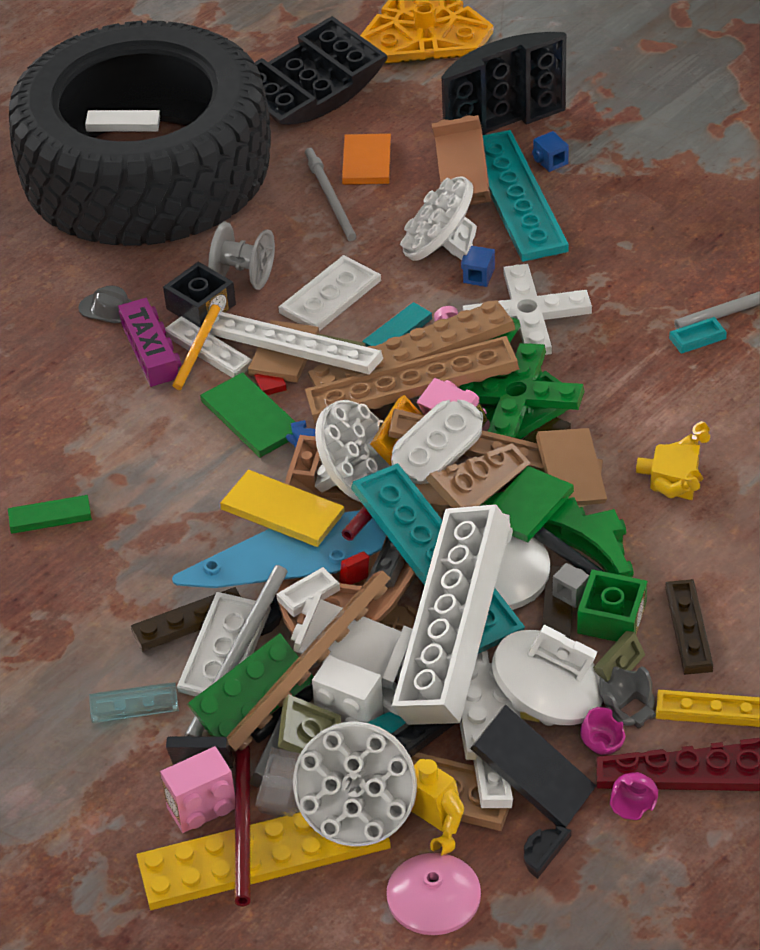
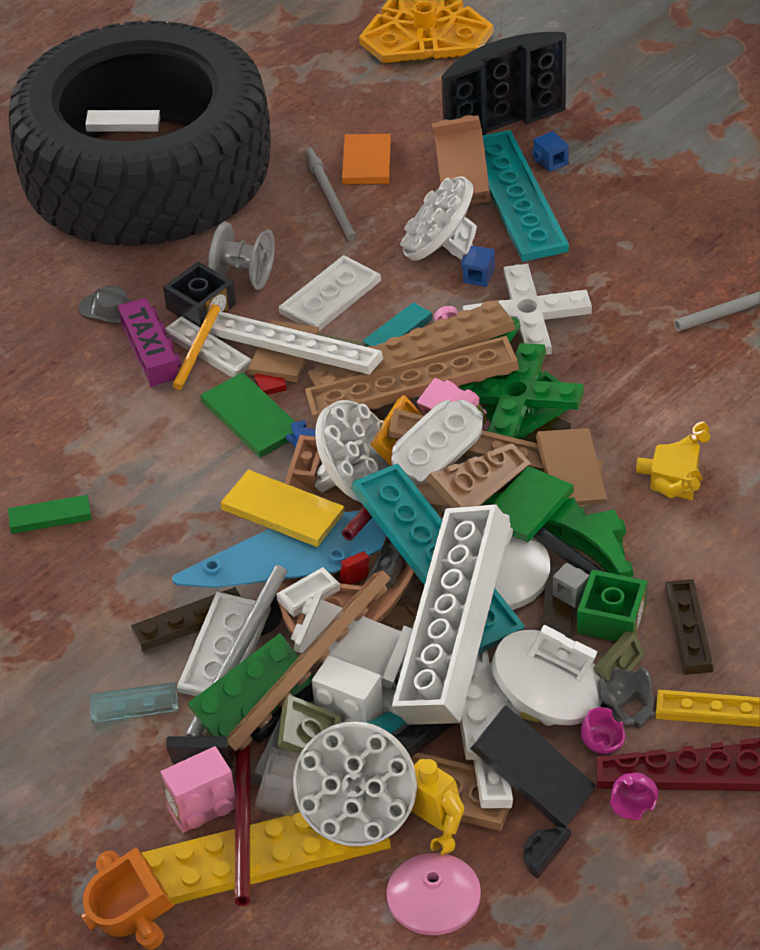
(126, 898): none -> orange piece
(319, 72): black slope -> none
(697, 335): teal tile -> none

